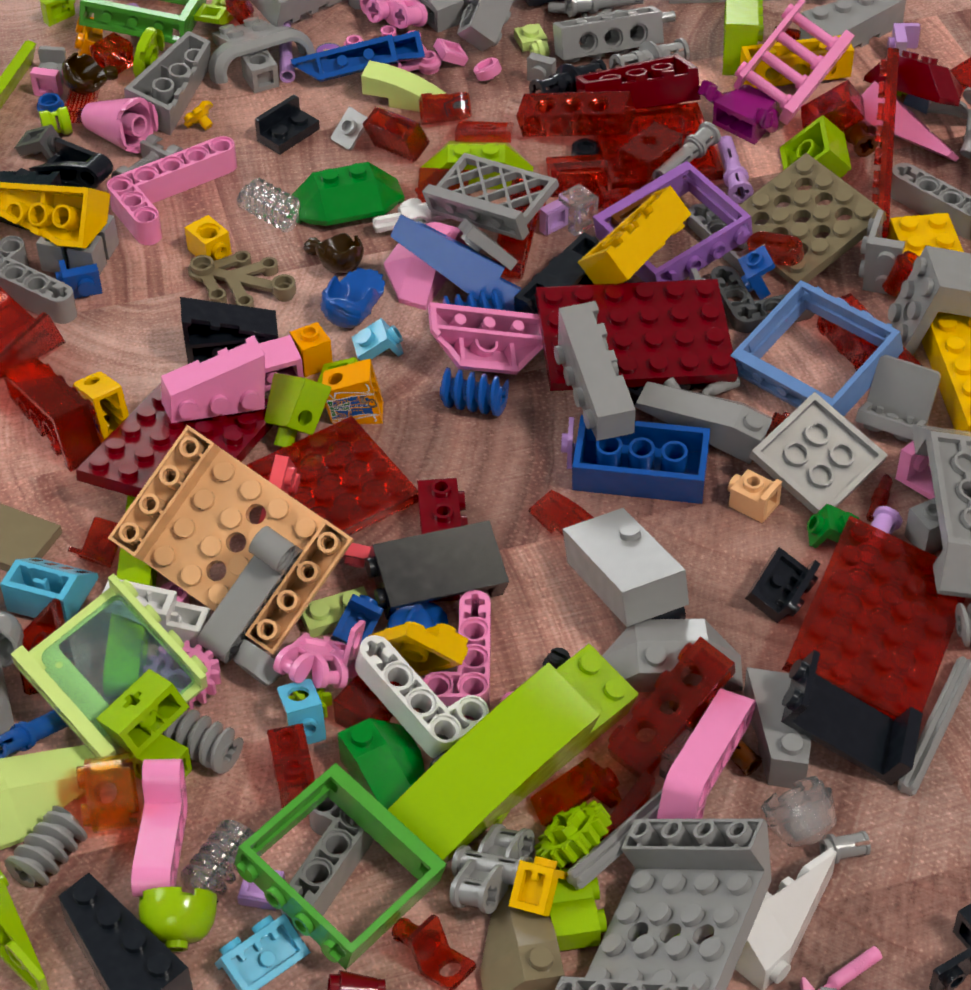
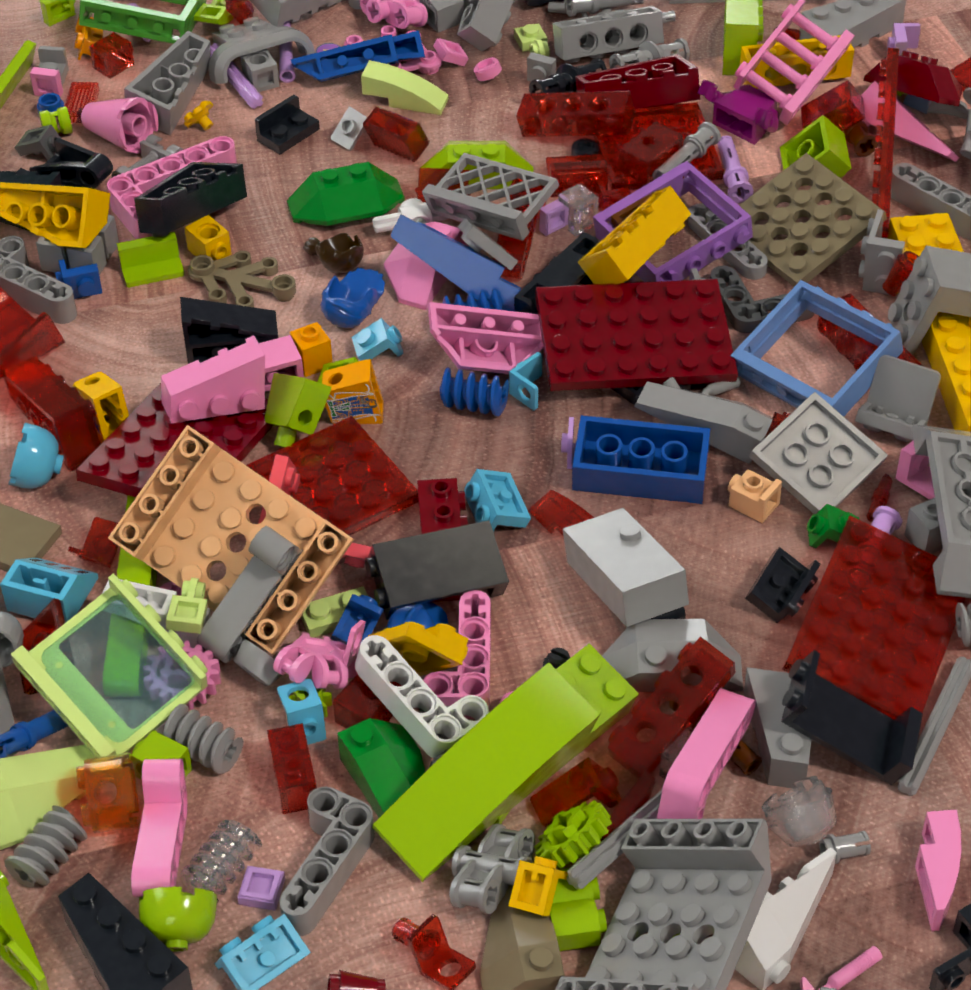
(35, 458): none -> medium azure cylinder
(85, 75): dark brown hair -> none
(142, 712): lime brick -> none
(147, 49): lime tile -> none
(150, 260): none -> lime panel
(188, 610): none -> yellowish green plate
(189, 196): none -> black wedge
(241, 83): none -> lavender axle
(270, 204): clear piece -> none
(374, 820): bright green window -> none
(444, 107): clear red leg -> none
(484, 131): clear red tile -> none
(496, 498): none -> medium azure bracket
(523, 376): none -> medium azure bracket
(593, 372): light grey wedge -> none
(754, 266): blue bracket -> none
(777, 245): clear red beam -> none
(939, 863): none -> bright pink slope

